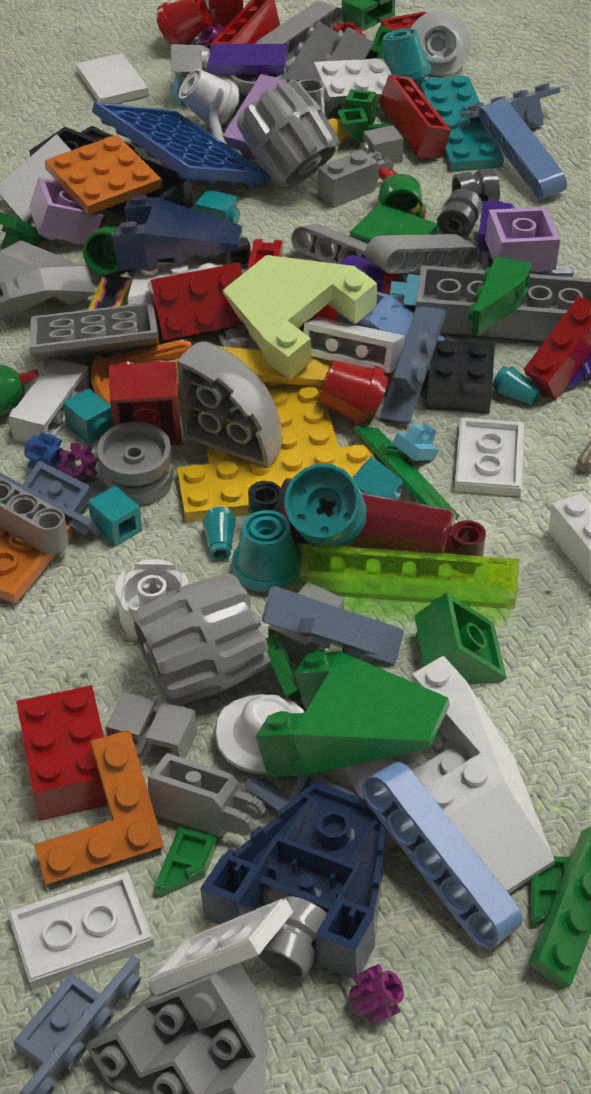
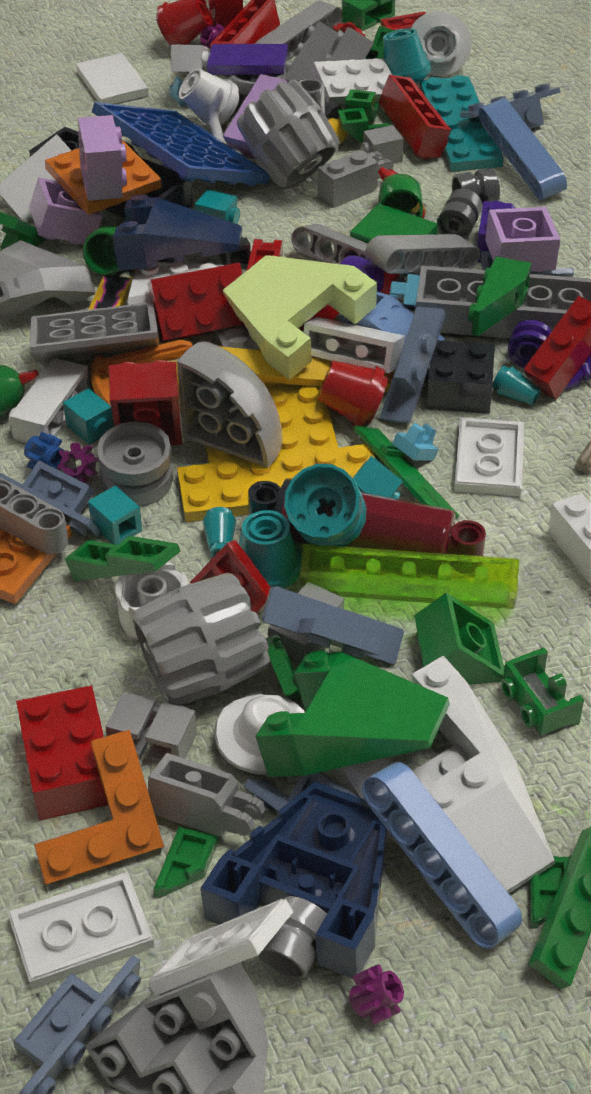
(101, 157): none -> lavender brick
(129, 557): none -> green slope
(235, 561): none -> red wing
(526, 340): none -> dark purple wheel
(538, 695): none -> green window

